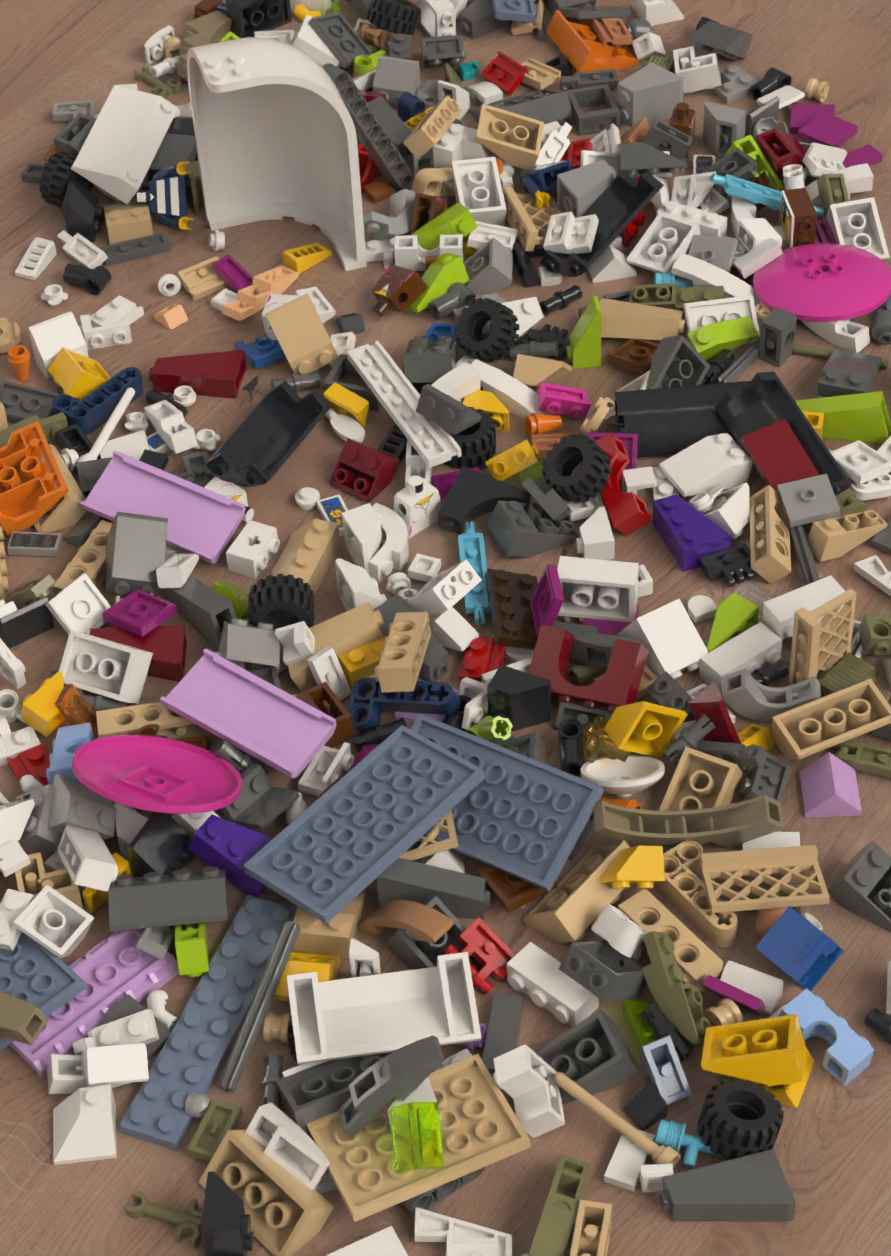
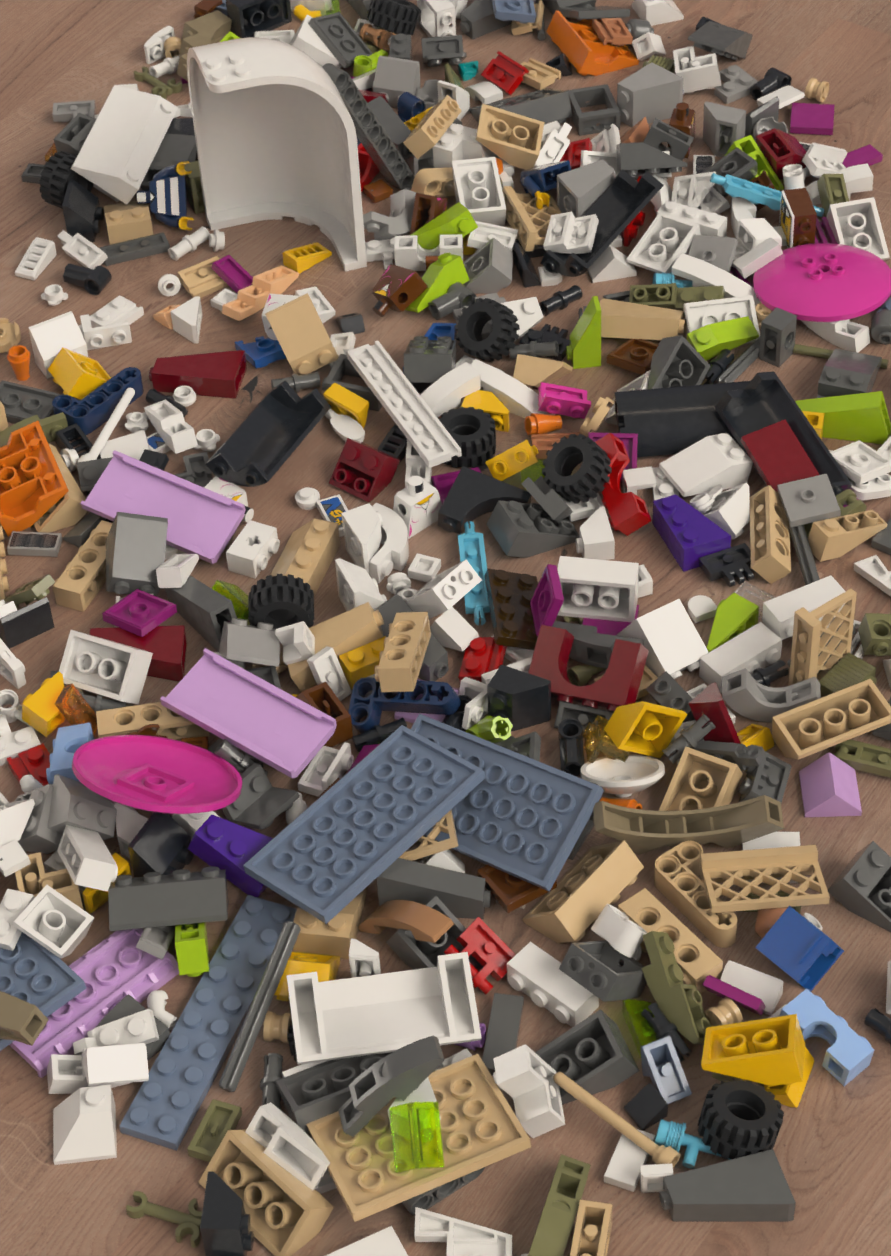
(79, 606): white tile -> none
(188, 319): none -> white slope
(189, 243): none -> white pin
(197, 1104): light grey hinge -> none
(445, 410): dark grey bracket -> none
(589, 79): dark grey hinge -> none
(636, 866): yellow slope -> none
(827, 130): magenta tile -> none

